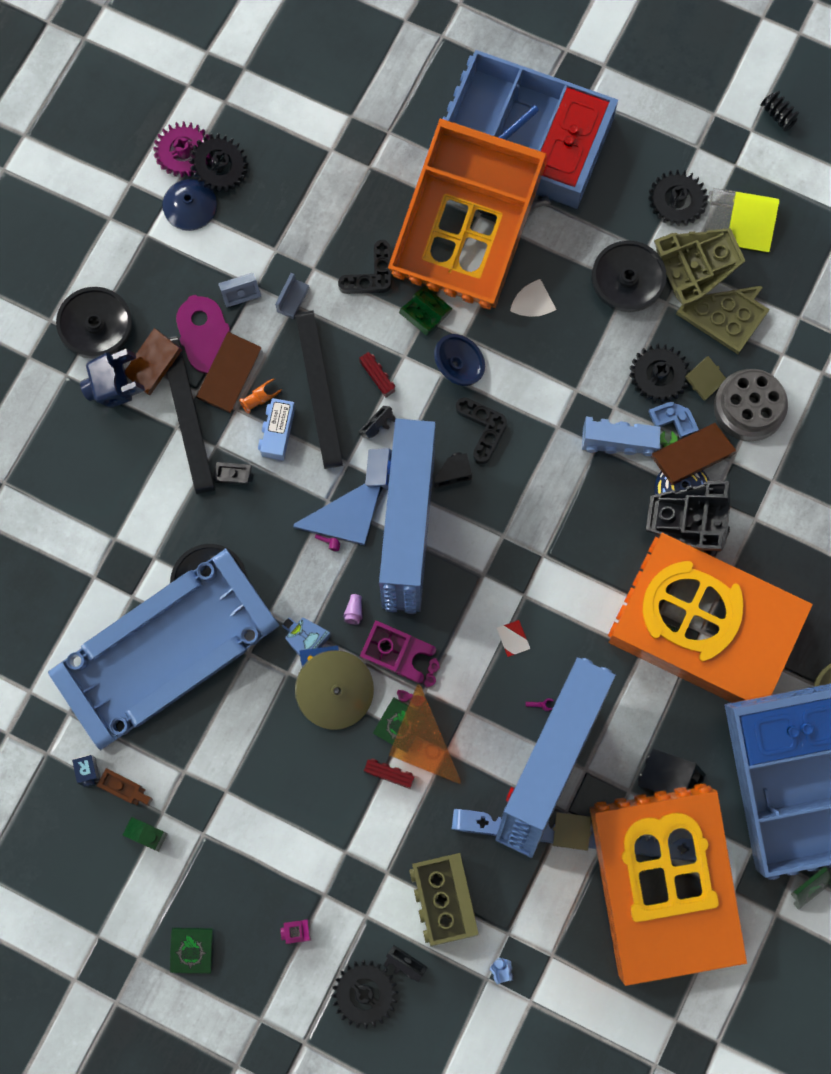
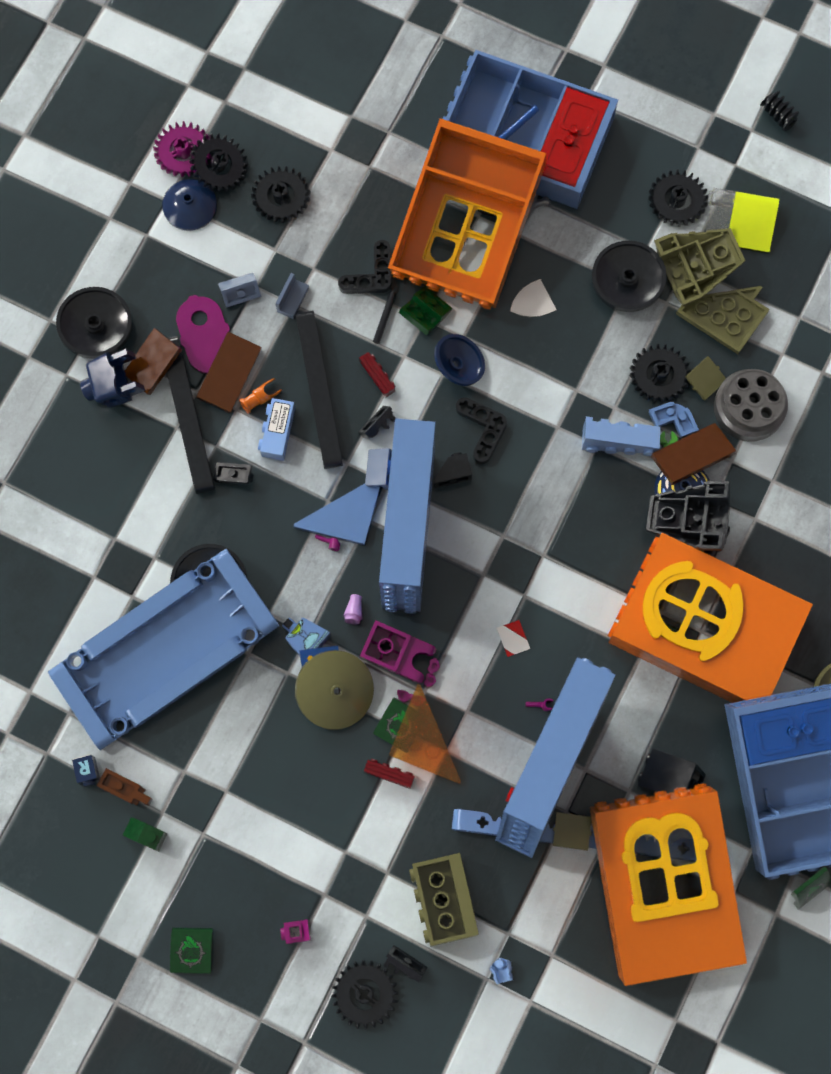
(280, 179): none -> black gear
(384, 318): none -> black bar

